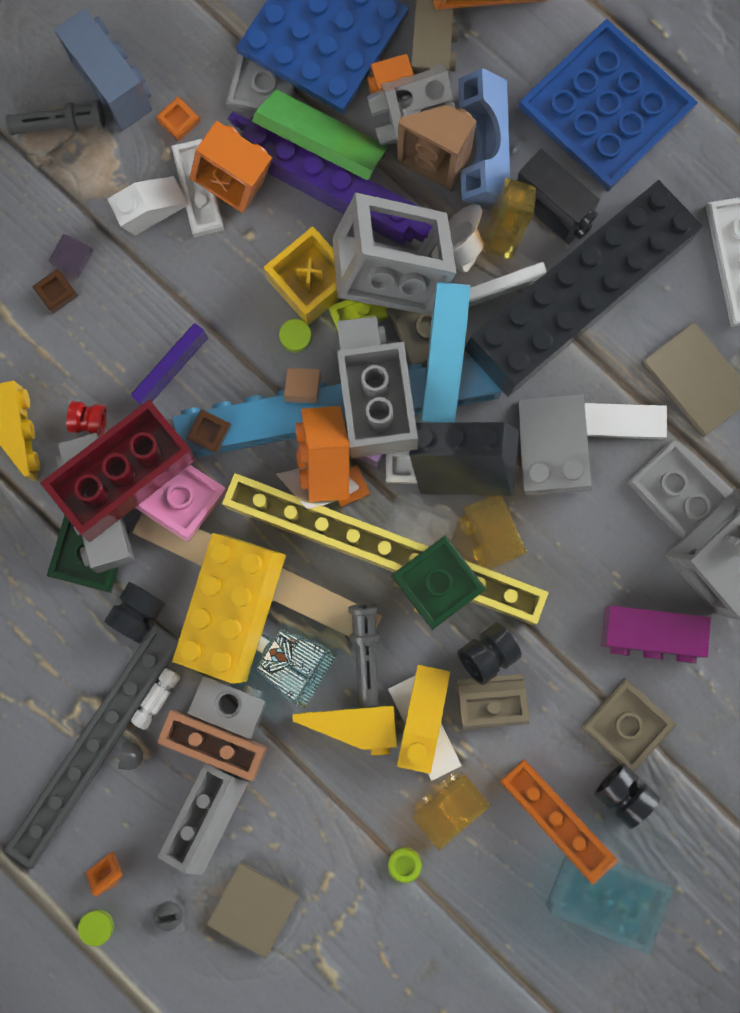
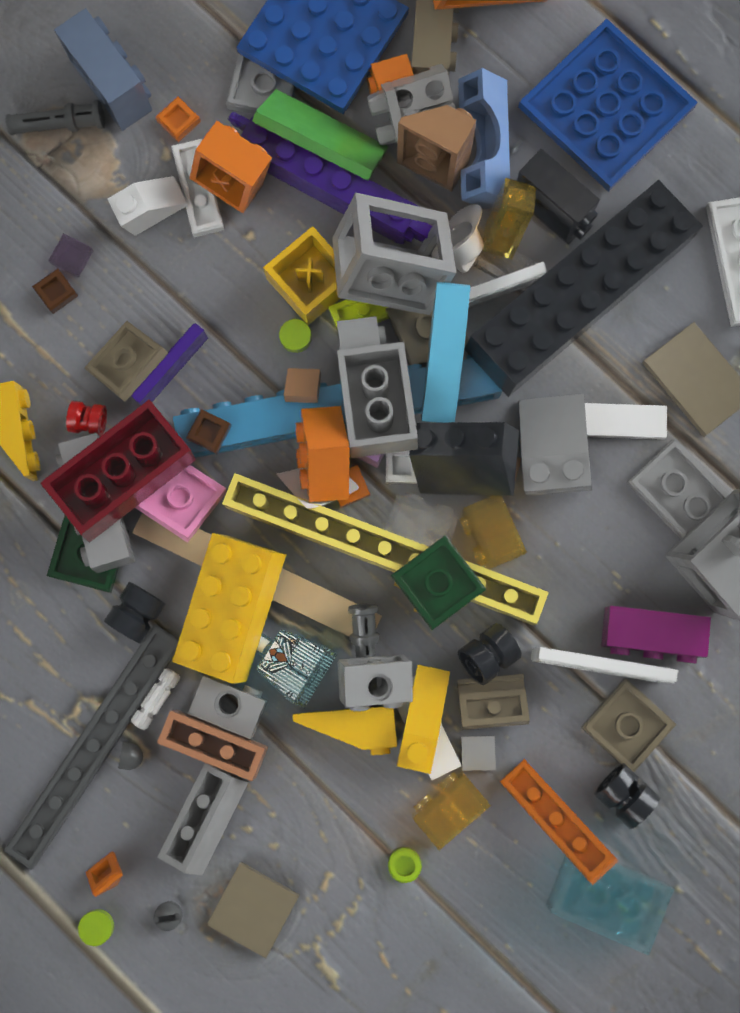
(126, 360): none -> dark tan tile
(356, 674): none -> light grey brick
(478, 753): none -> light grey tile
(604, 665): none -> white tile

